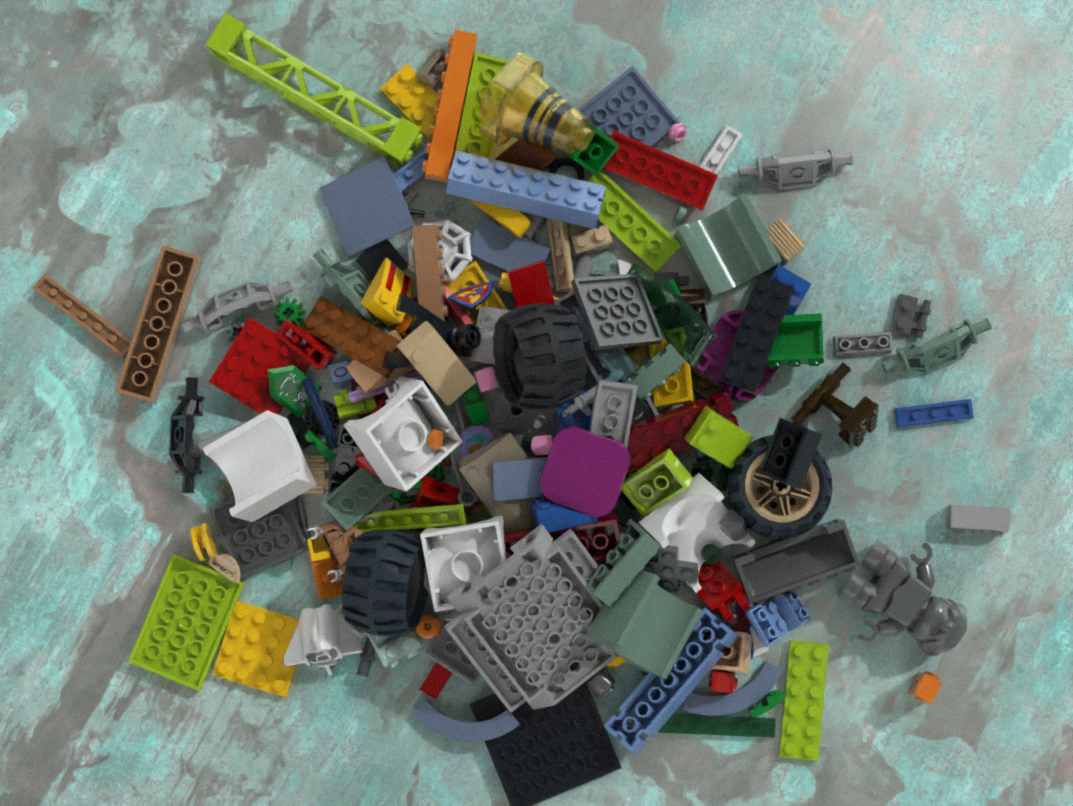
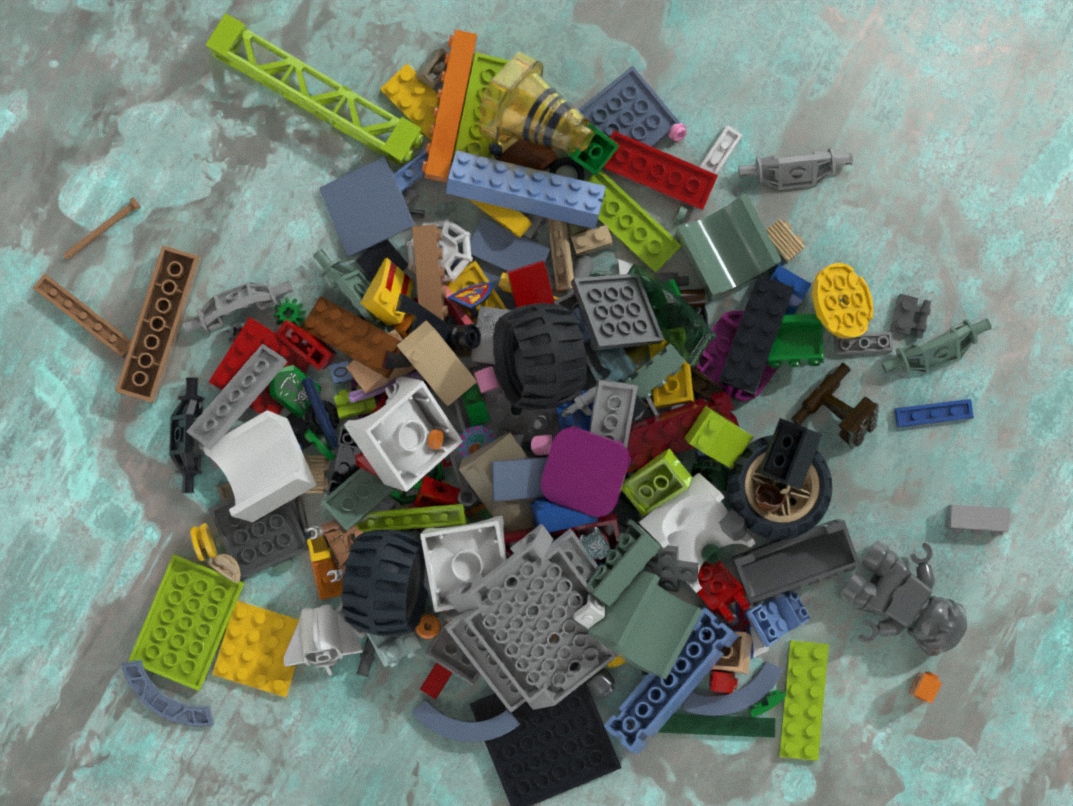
(102, 228): none -> medium nougat bar
(161, 703): none -> sand blue tile
(236, 396): none -> light grey plate
(495, 149): none -> dark blue plate
(591, 612): none -> white bracket
(595, 544): none -> clear light blue window
(768, 497): none -> reddish brown hair
(841, 319): none -> yellow plate

